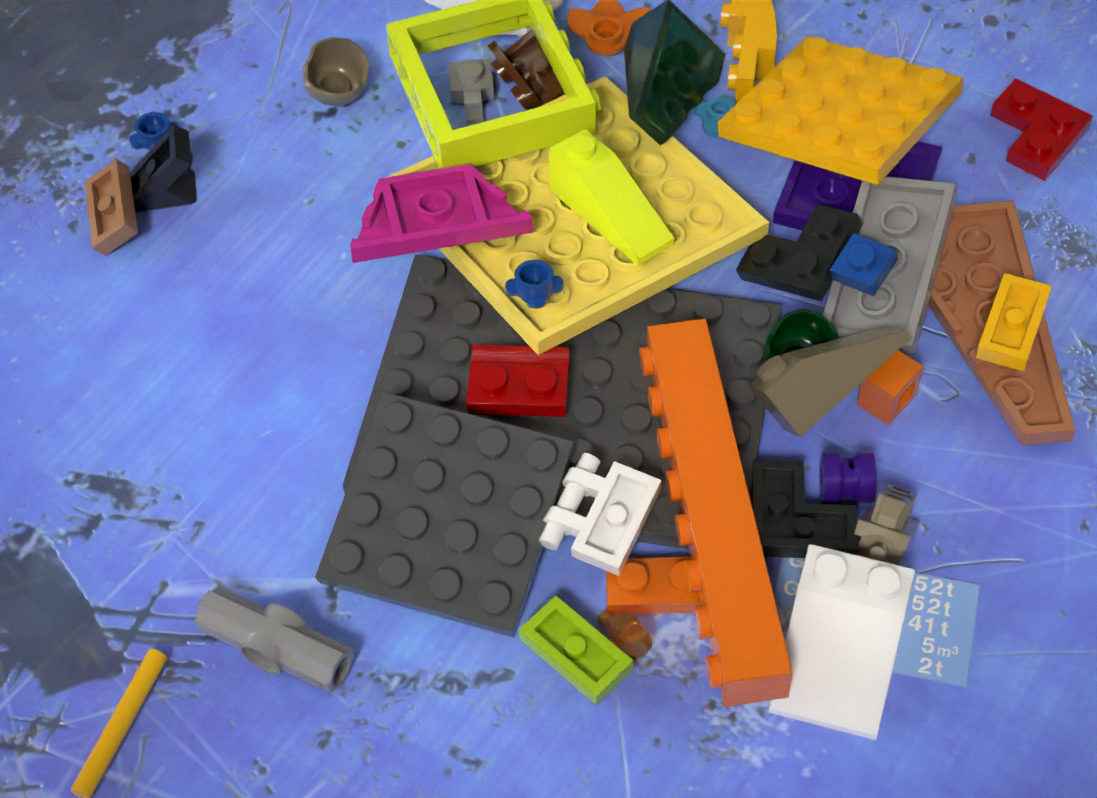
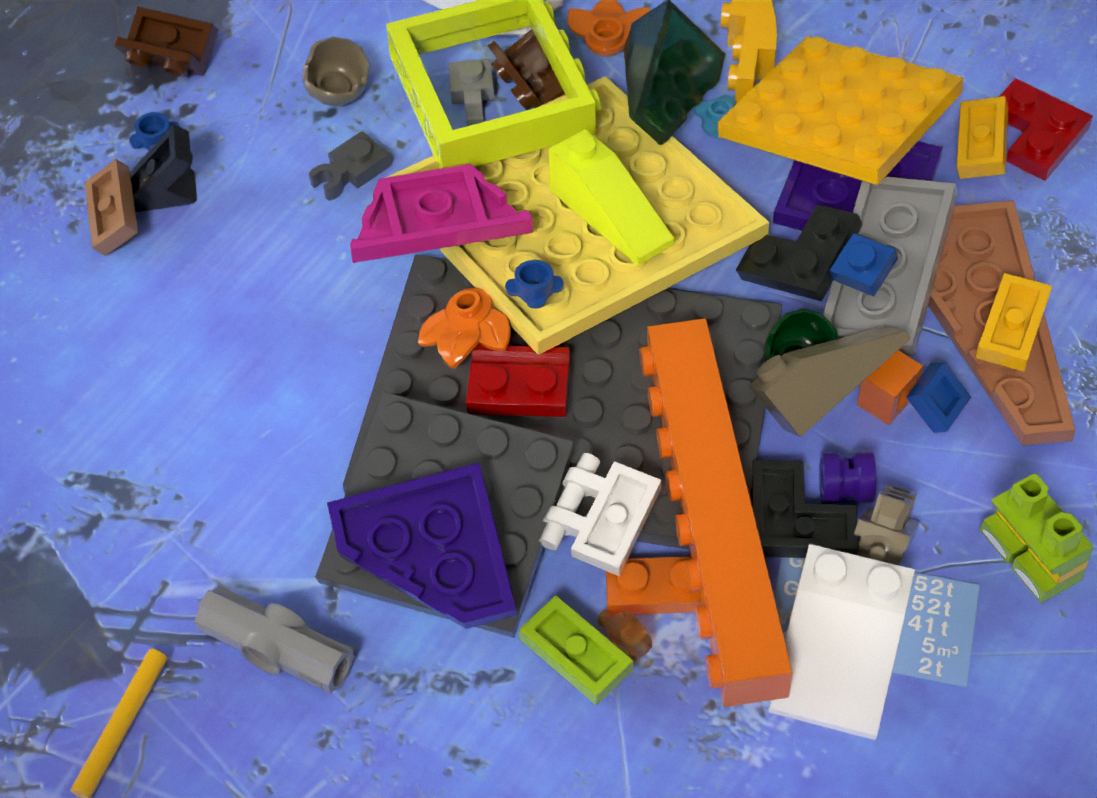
(168, 41): none -> reddish brown bracket
(353, 162): none -> dark grey plate
(430, 543): none -> dark purple plate
(464, 324): none -> orange plate
(938, 397): none -> blue plate
(982, 137): none -> yellow plate
(1038, 537): none -> lime hips

